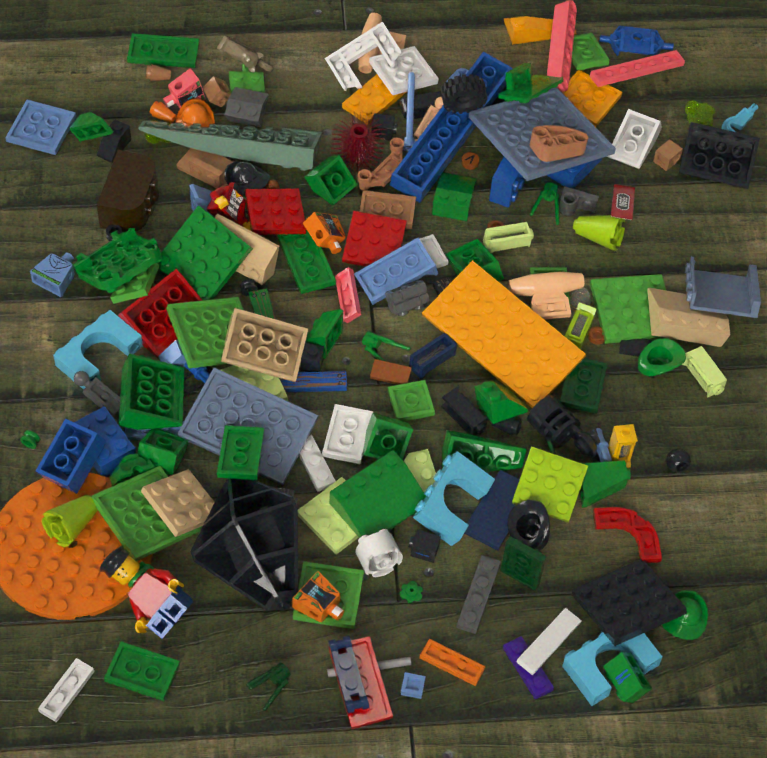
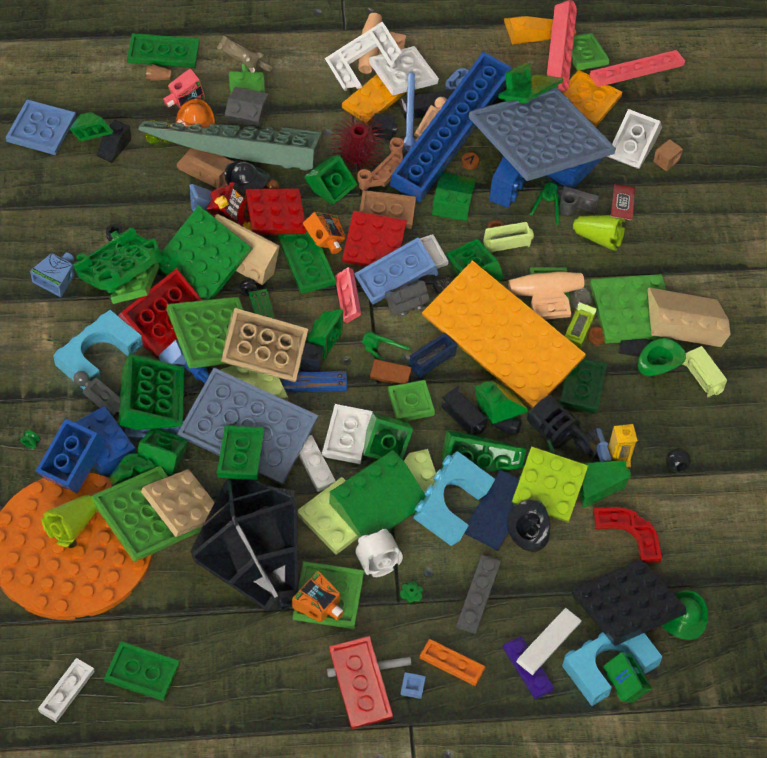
(128, 192): dark brown brick -> none
(153, 594): piece -> none
(162, 112): orange cone -> none
(217, 91): medium nougat brick -> none
(277, 675): dark green plant -> none
(348, 674): plate -> none
(424, 545): black brick -> none
(464, 94): black tyre -> none
(523, 563): dark green plate -> none
(557, 142): nougat beam -> none
(623, 40): blue plate -> none
(699, 113): clear neon green plate -> none
(719, 155): black slope -> none
(723, 291): sand blue panel -> none
(740, 119): medium azure piece -> none

